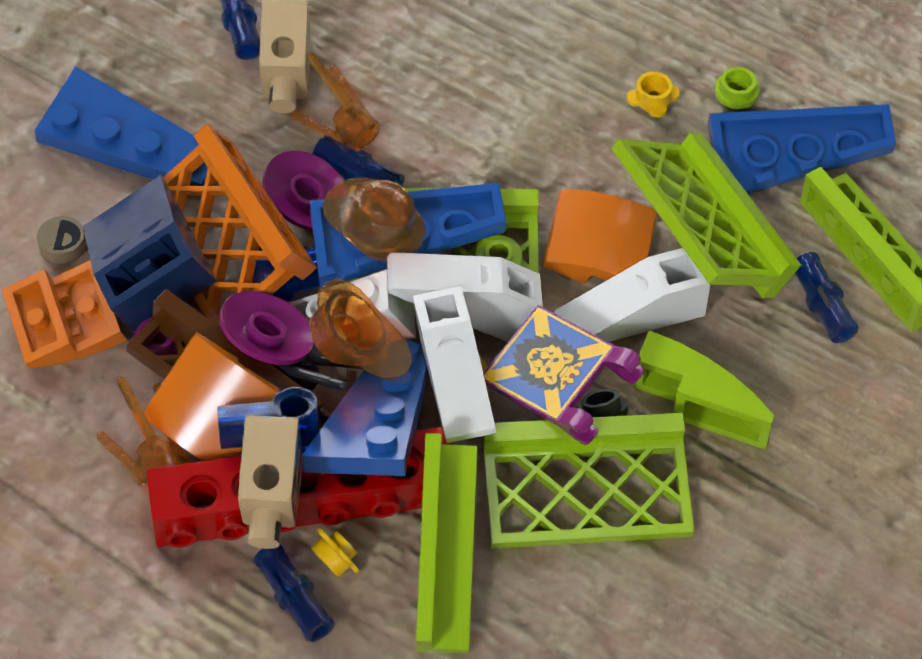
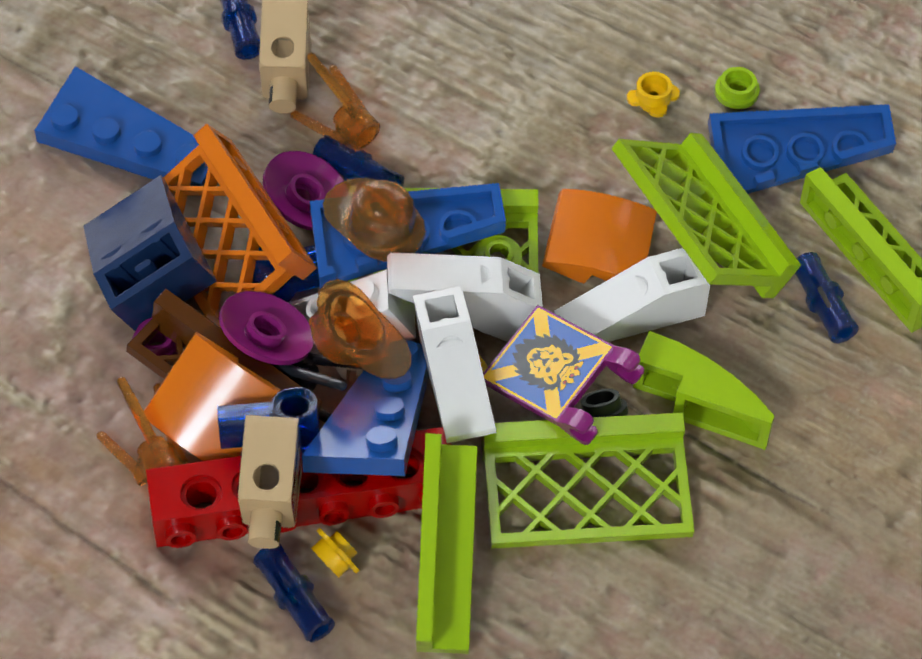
(61, 239): dark tan tile -> none
(61, 317): orange slope -> none

